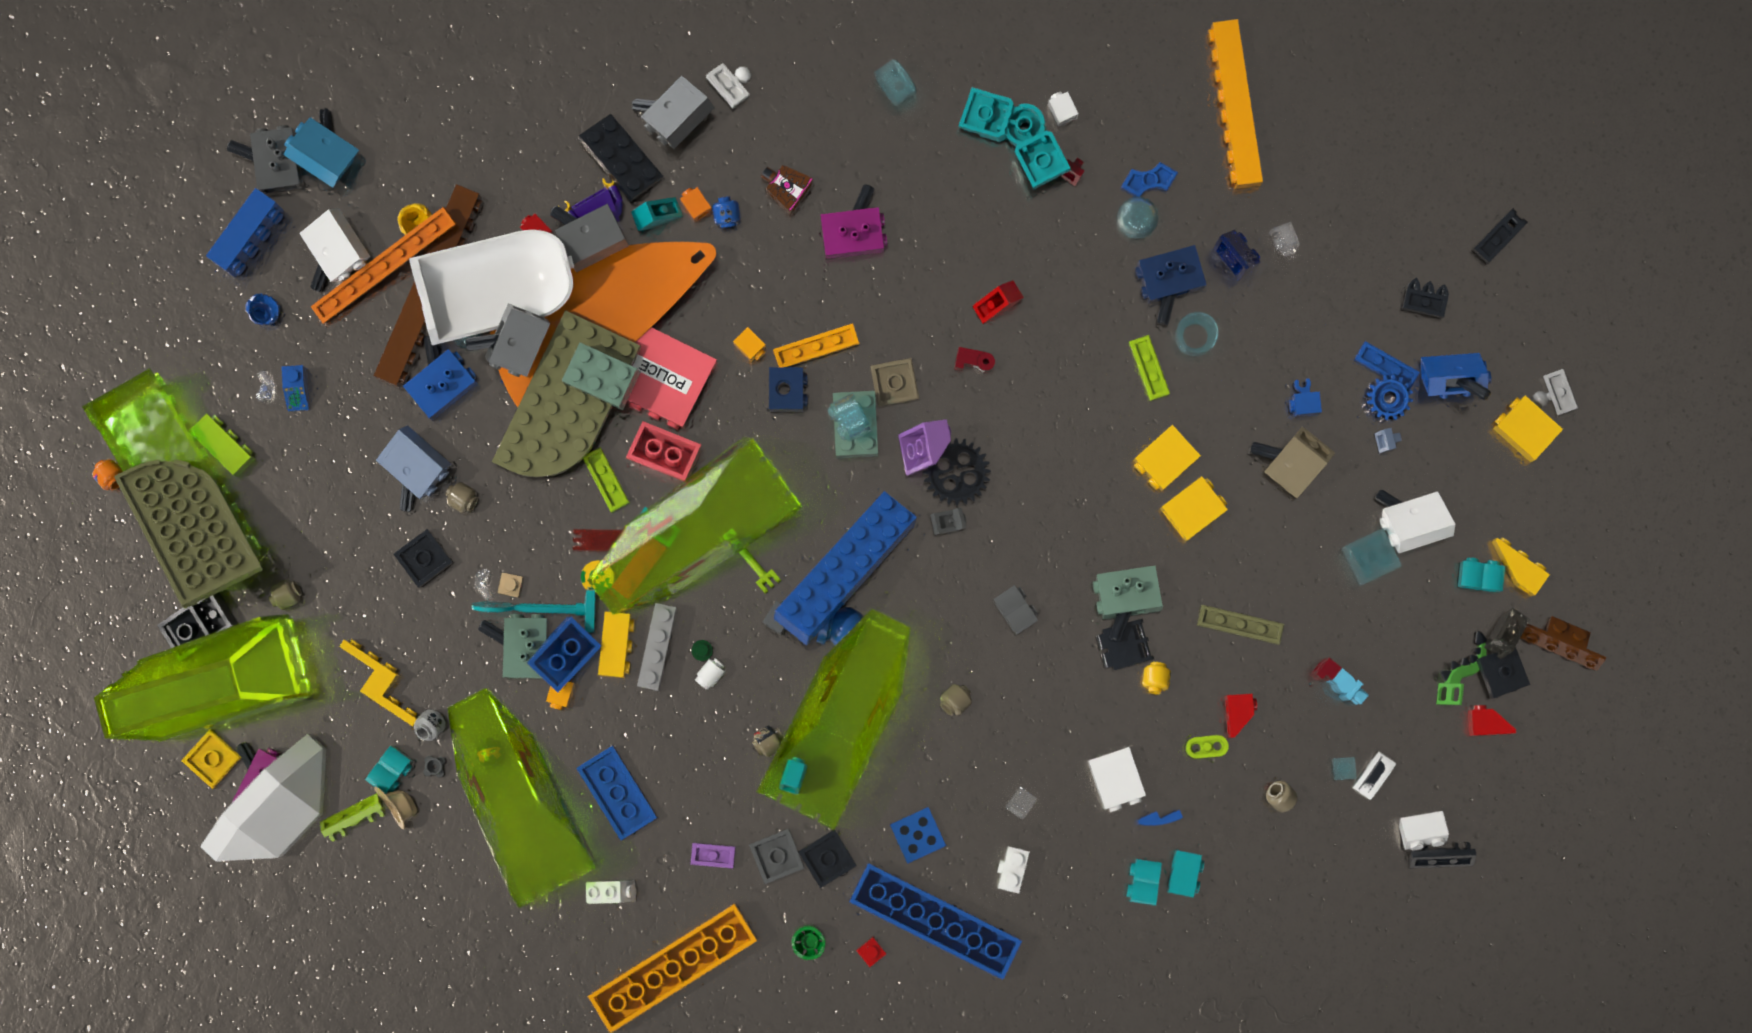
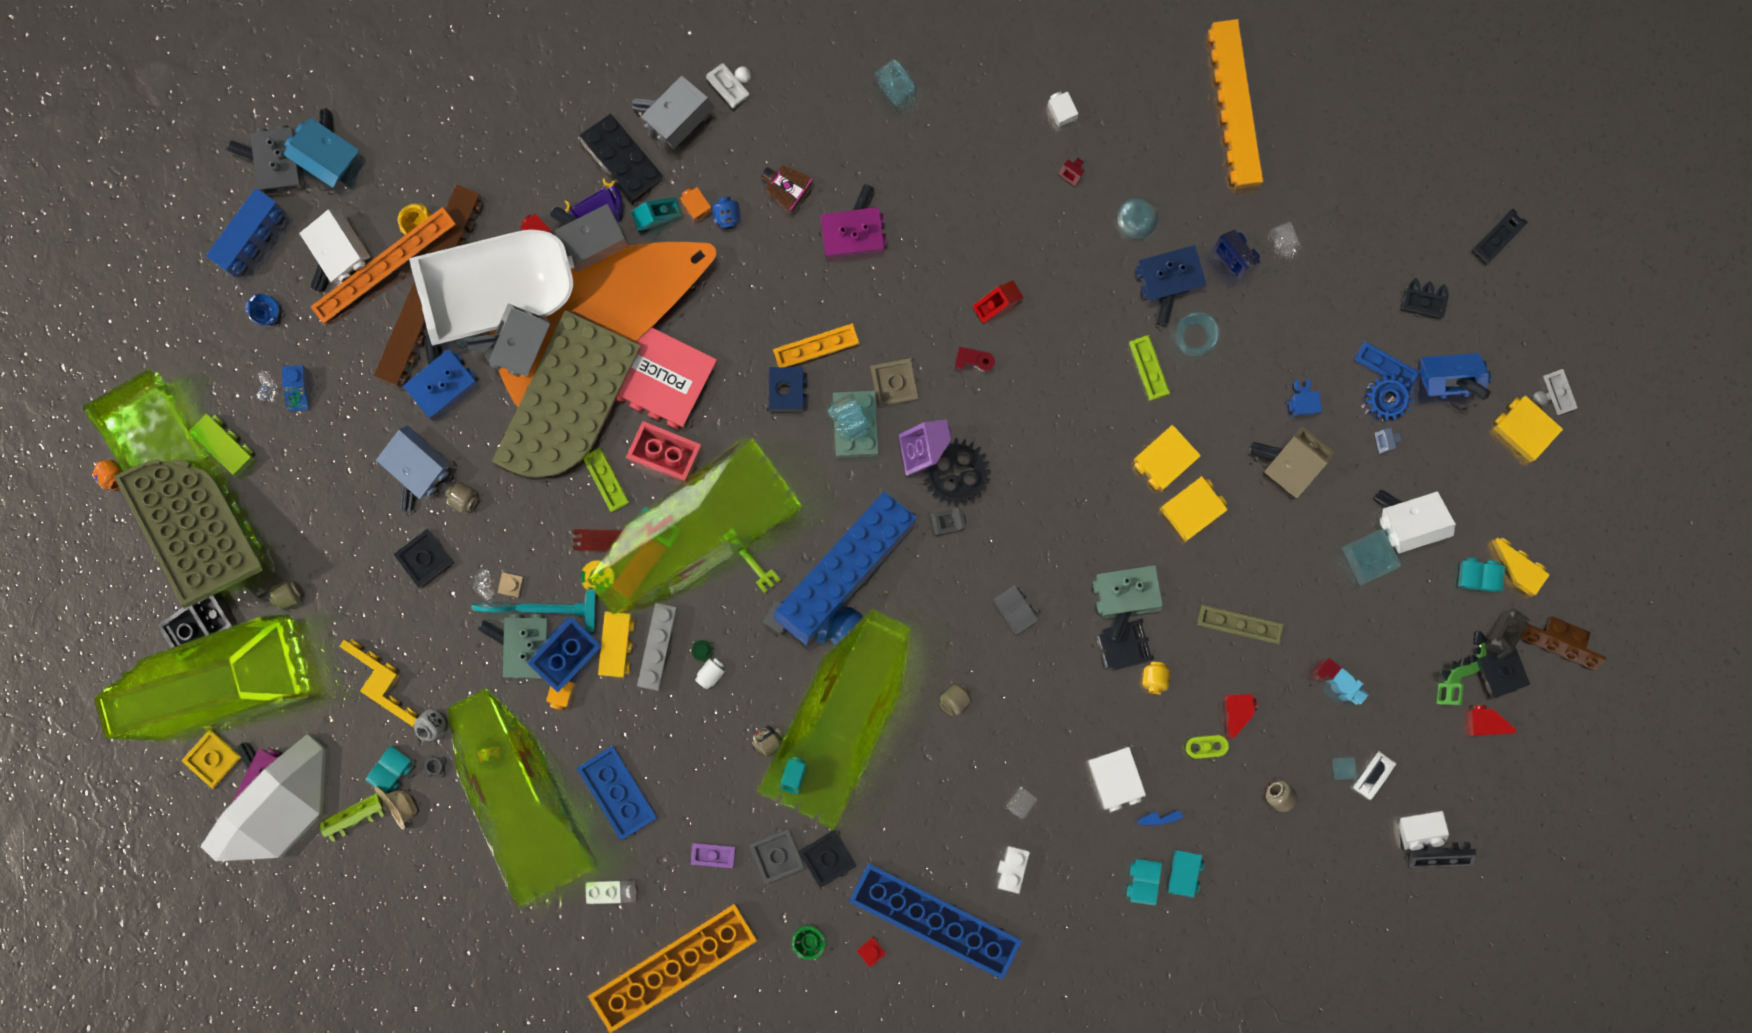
(601, 376): sand green brick -> none
(750, 344): light orange brick -> none
(918, 835): blue tile -> none
(999, 119): teal plate -> none
(1157, 178): blue tile -> none

